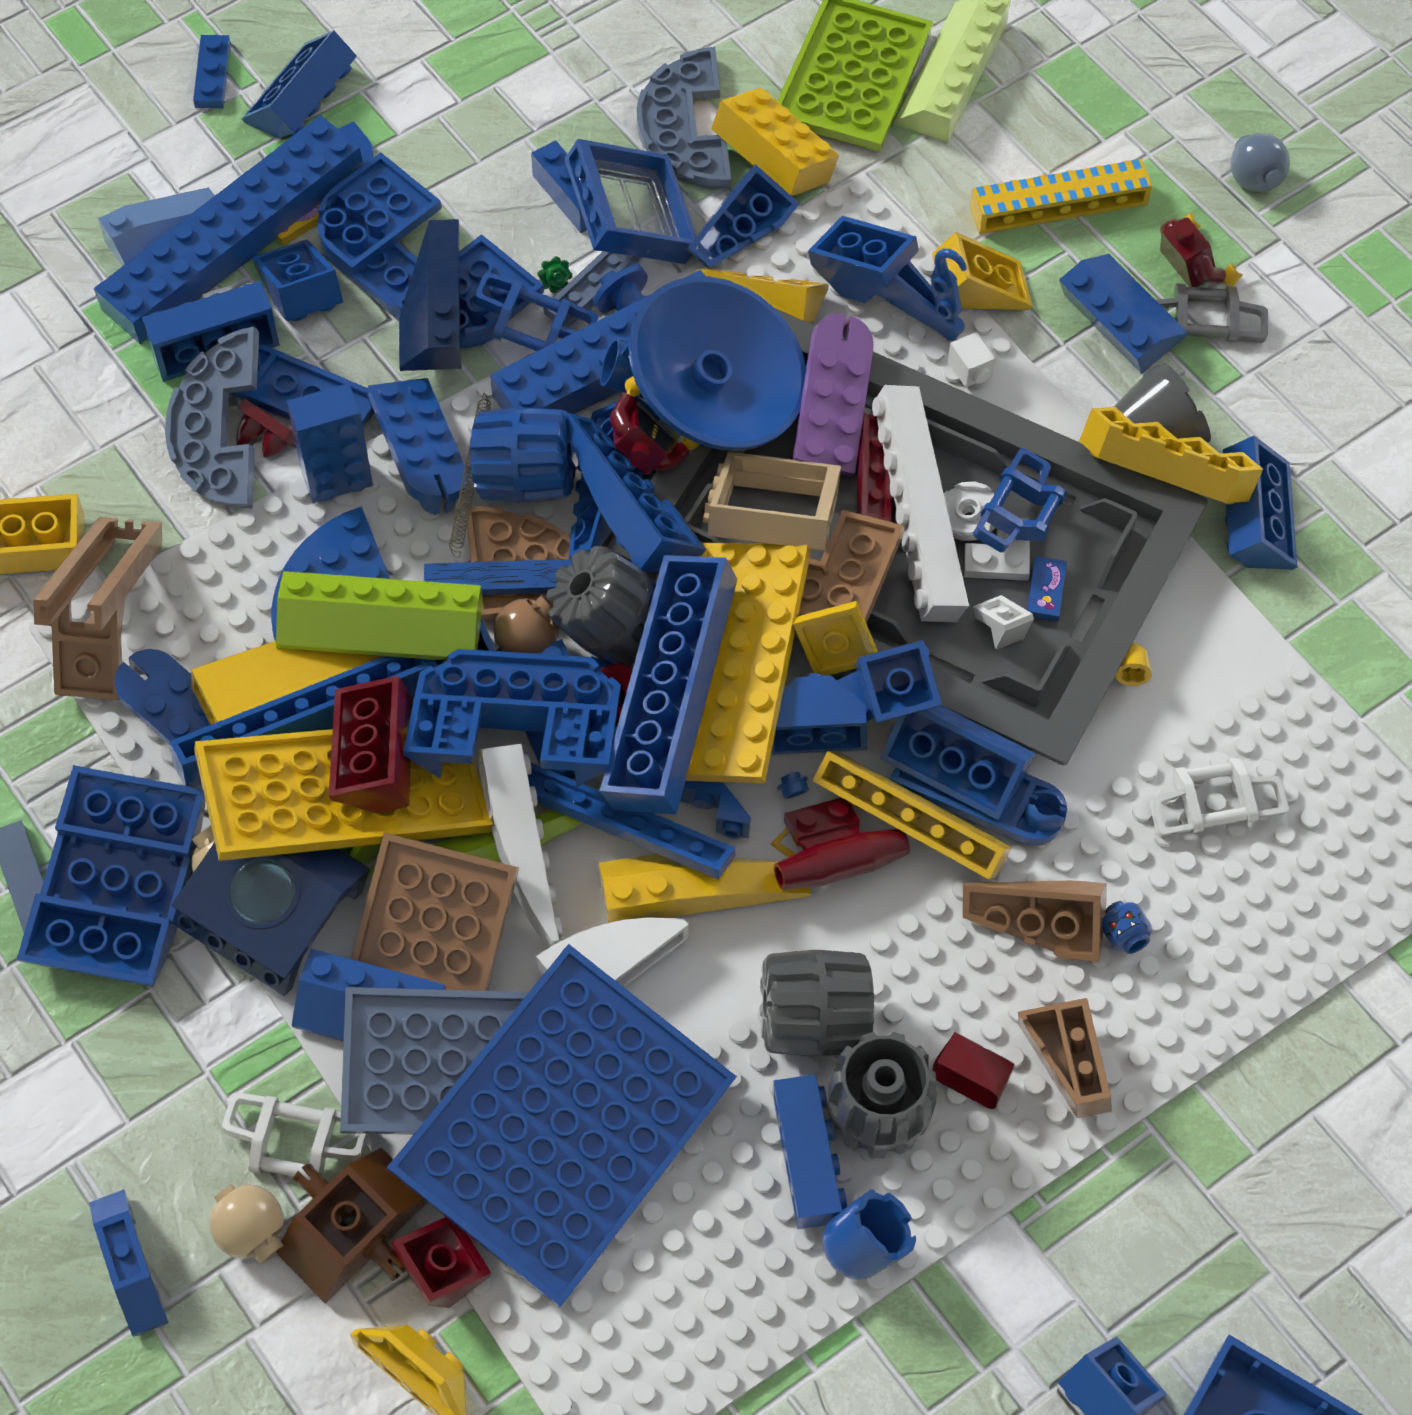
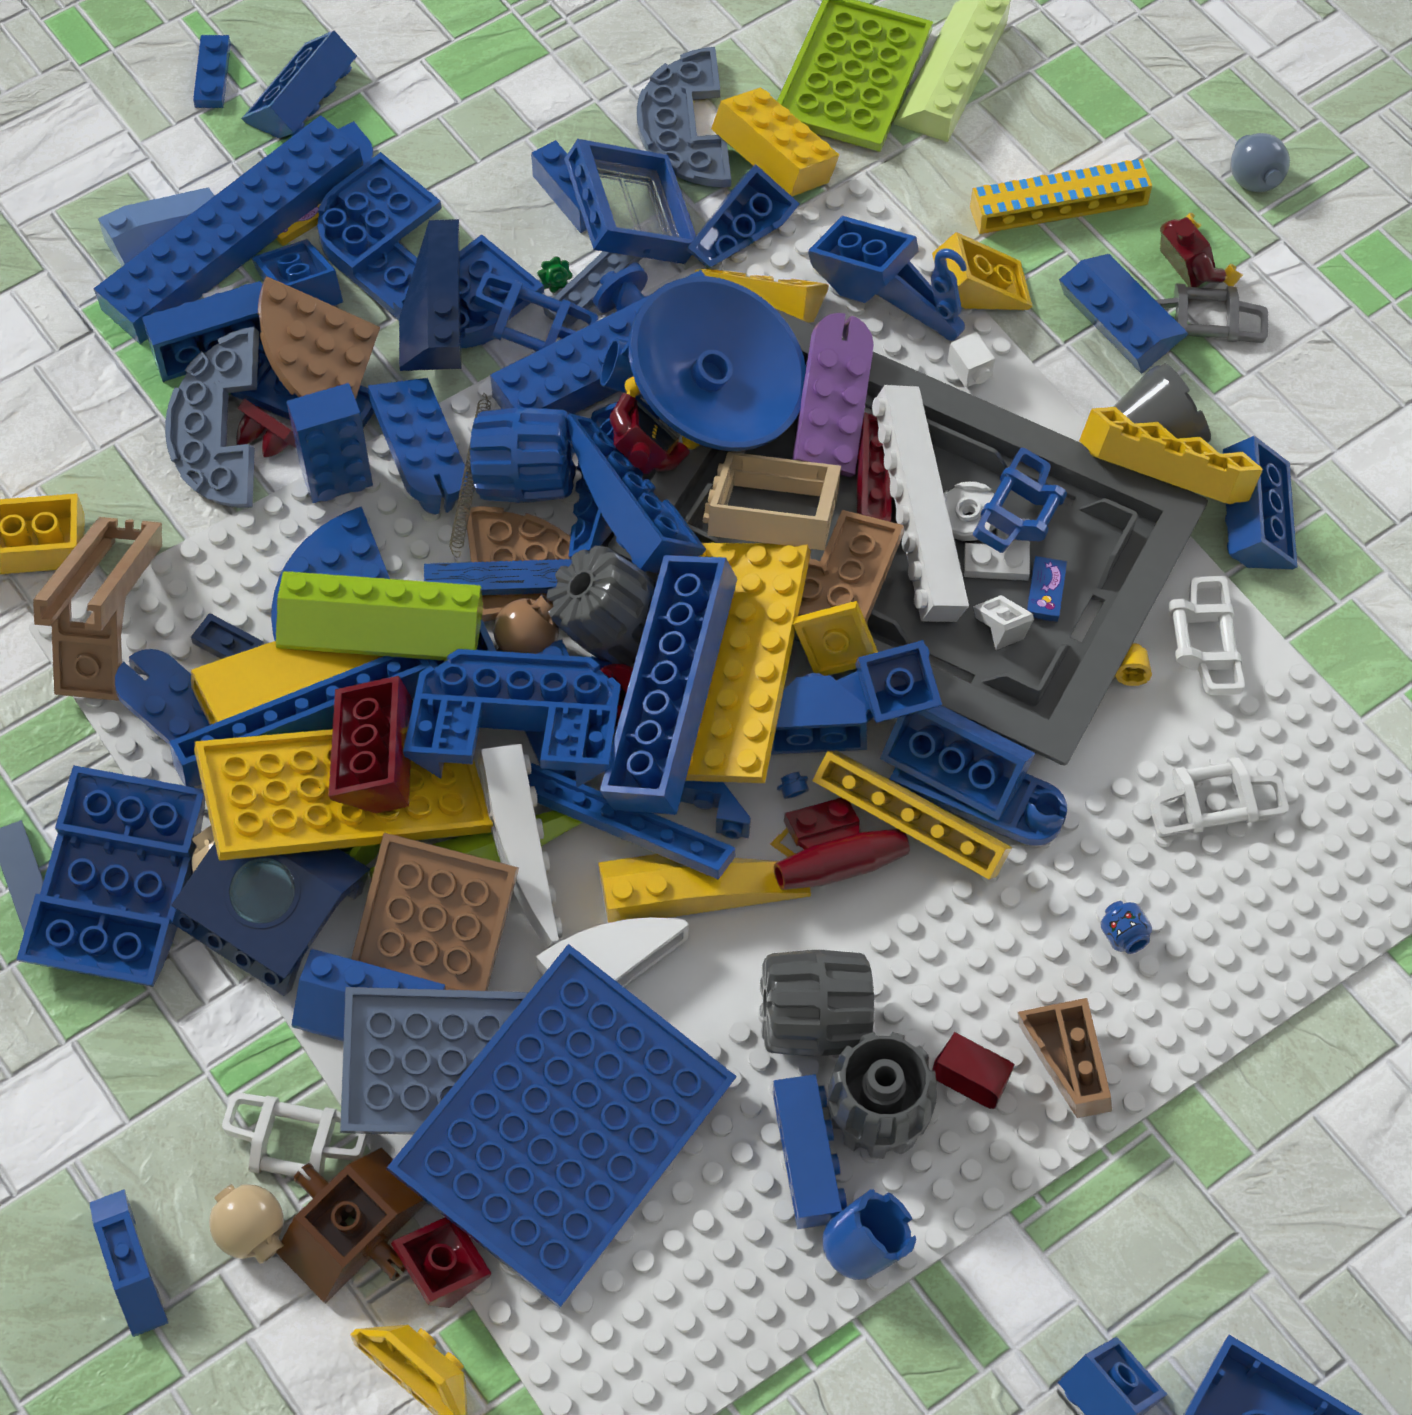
(223, 638): none -> dark blue plate
(312, 341): none -> medium nougat plate
(1043, 913): medium nougat wedge -> none
(1191, 612): none -> white bar

